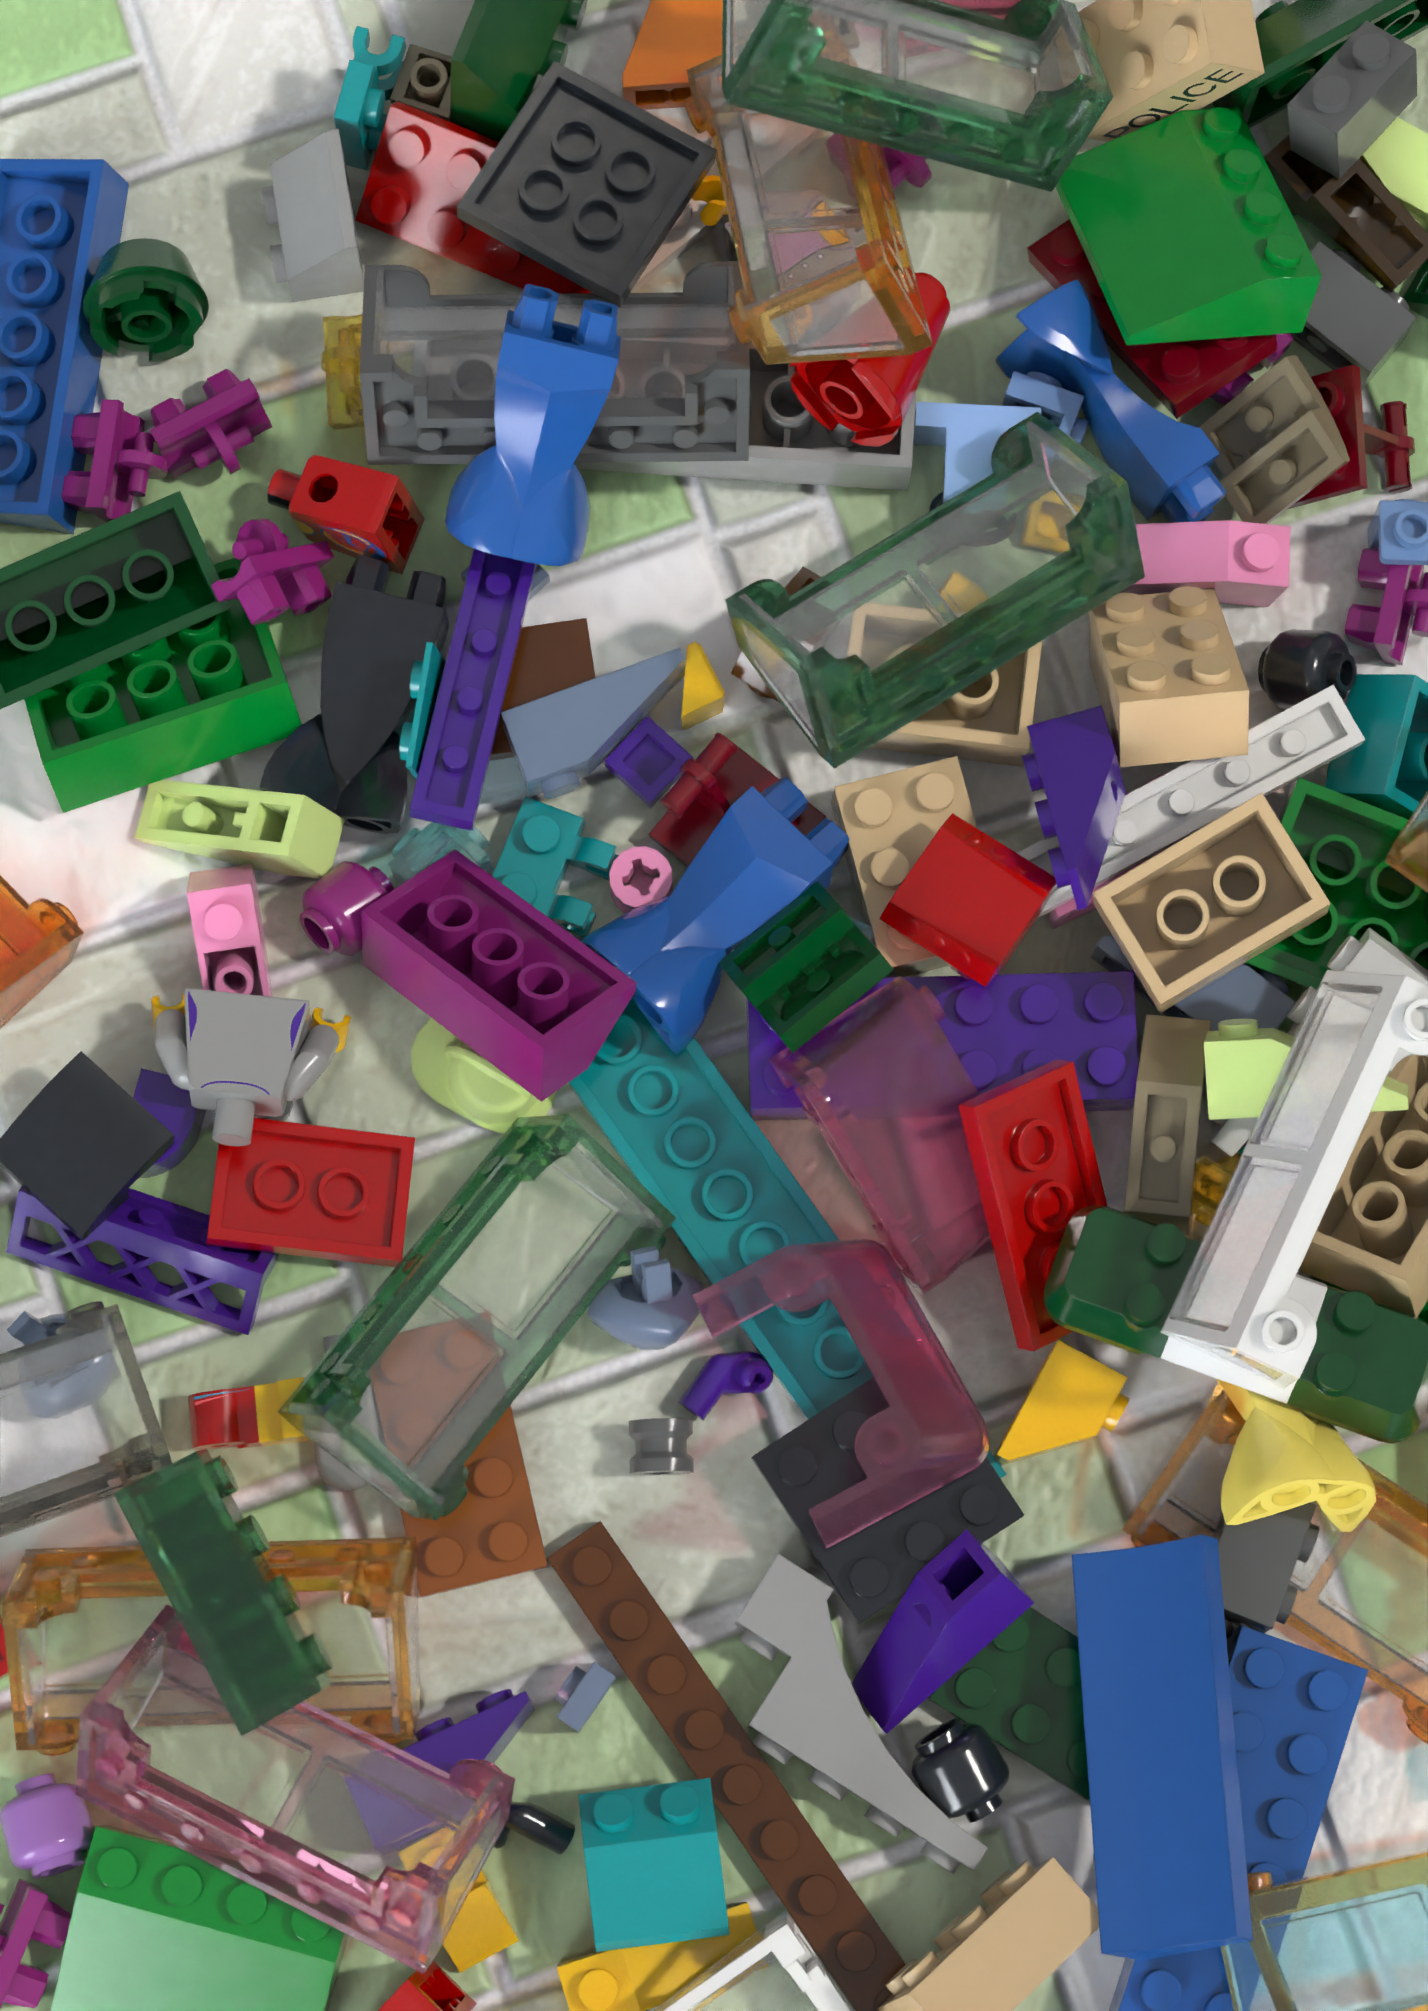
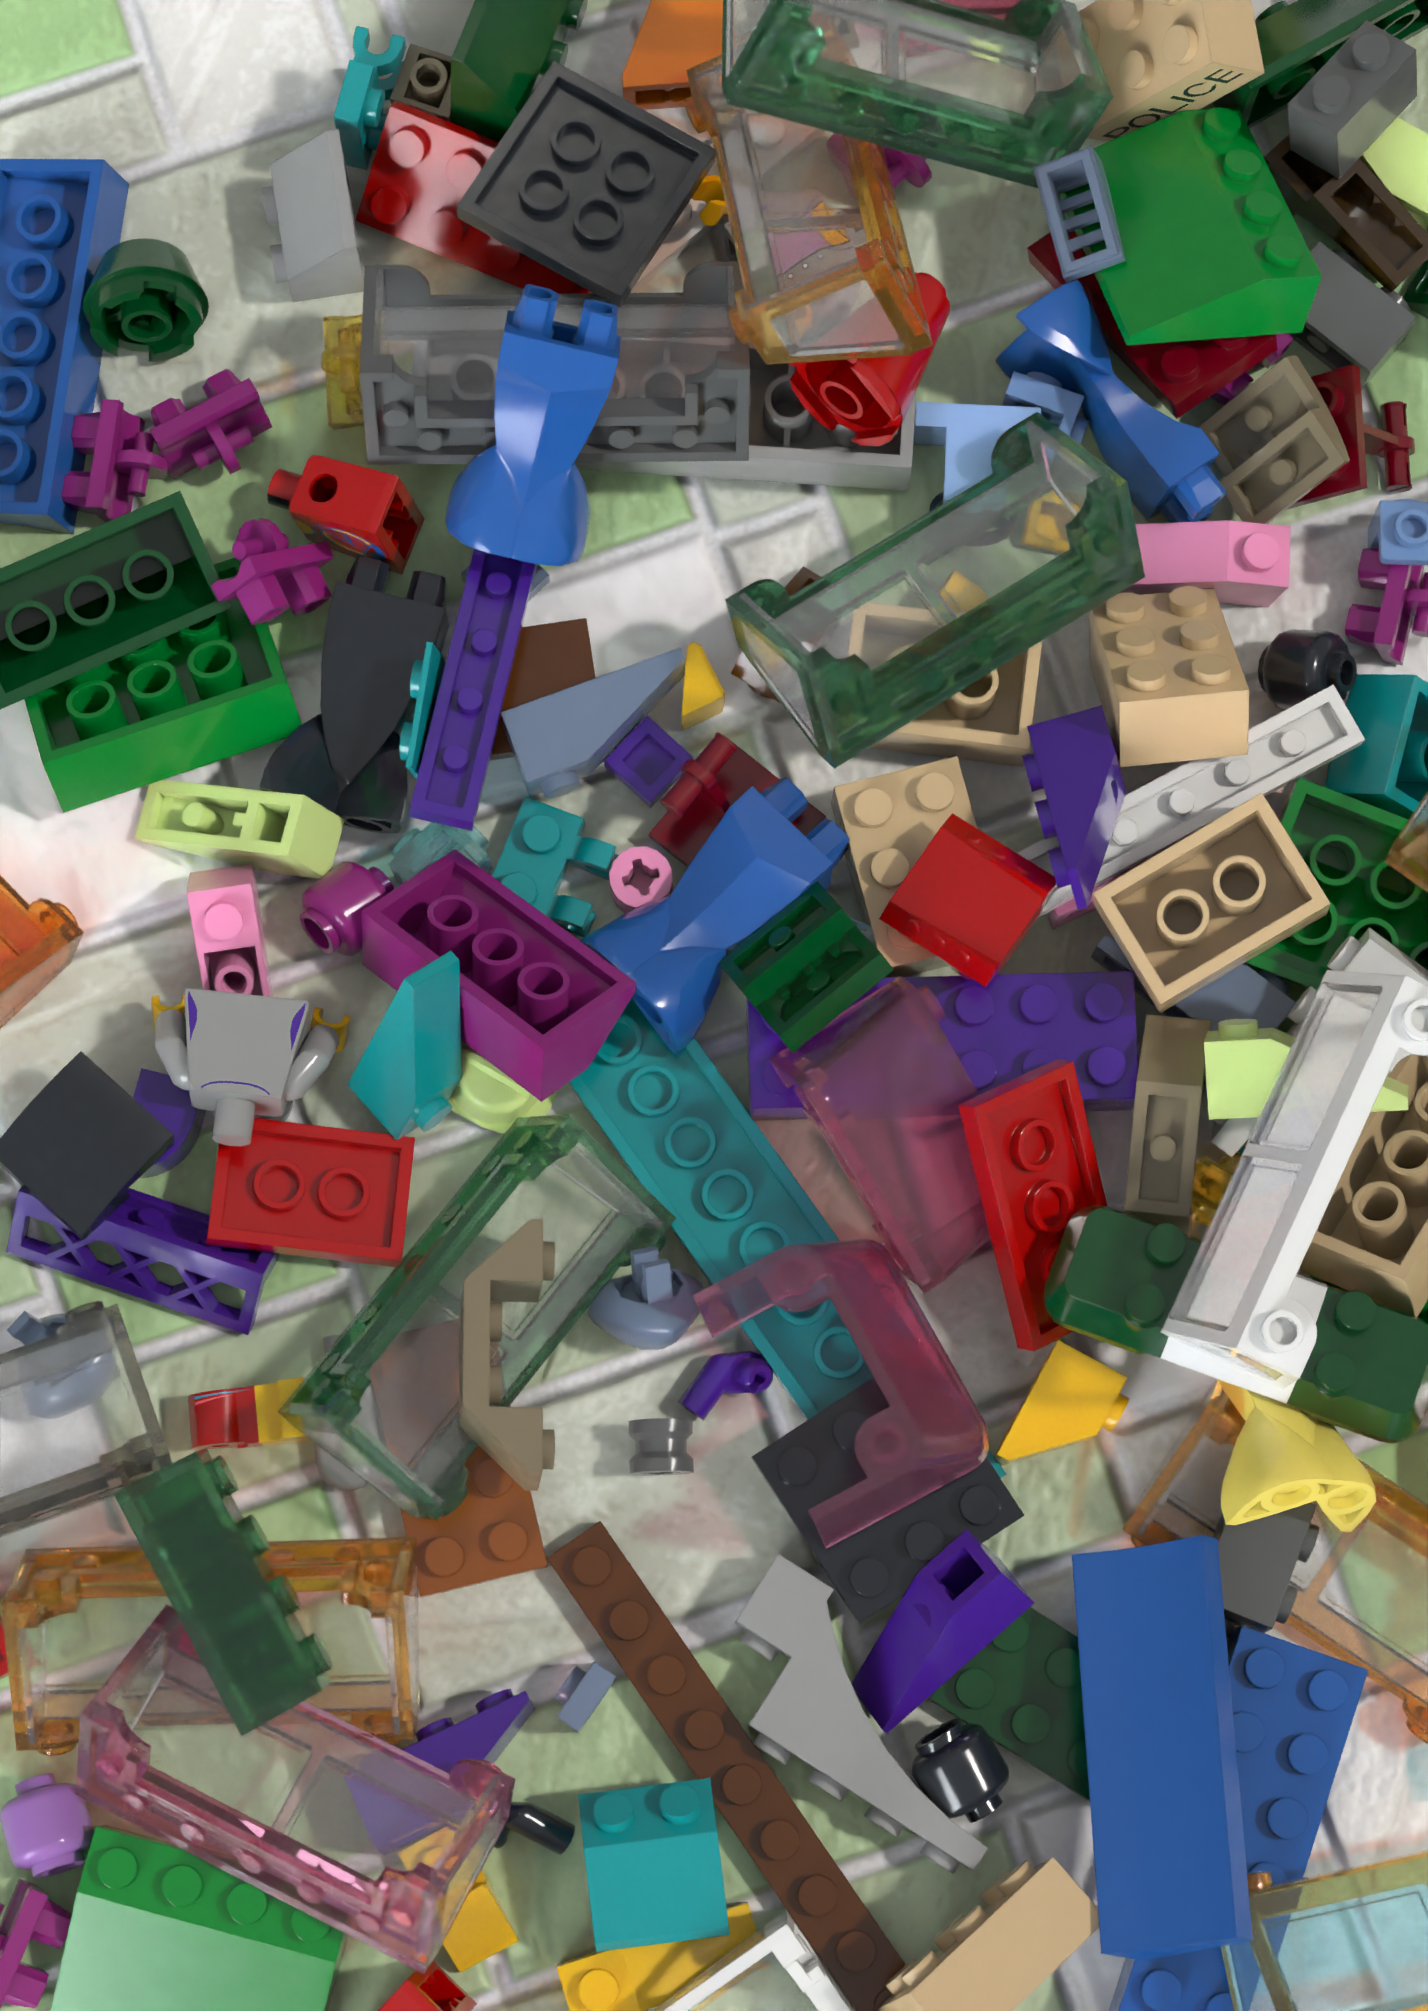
(415, 1052): none -> teal slope
(507, 1434): none -> dark tan slope
(1065, 175): none -> sand blue slope

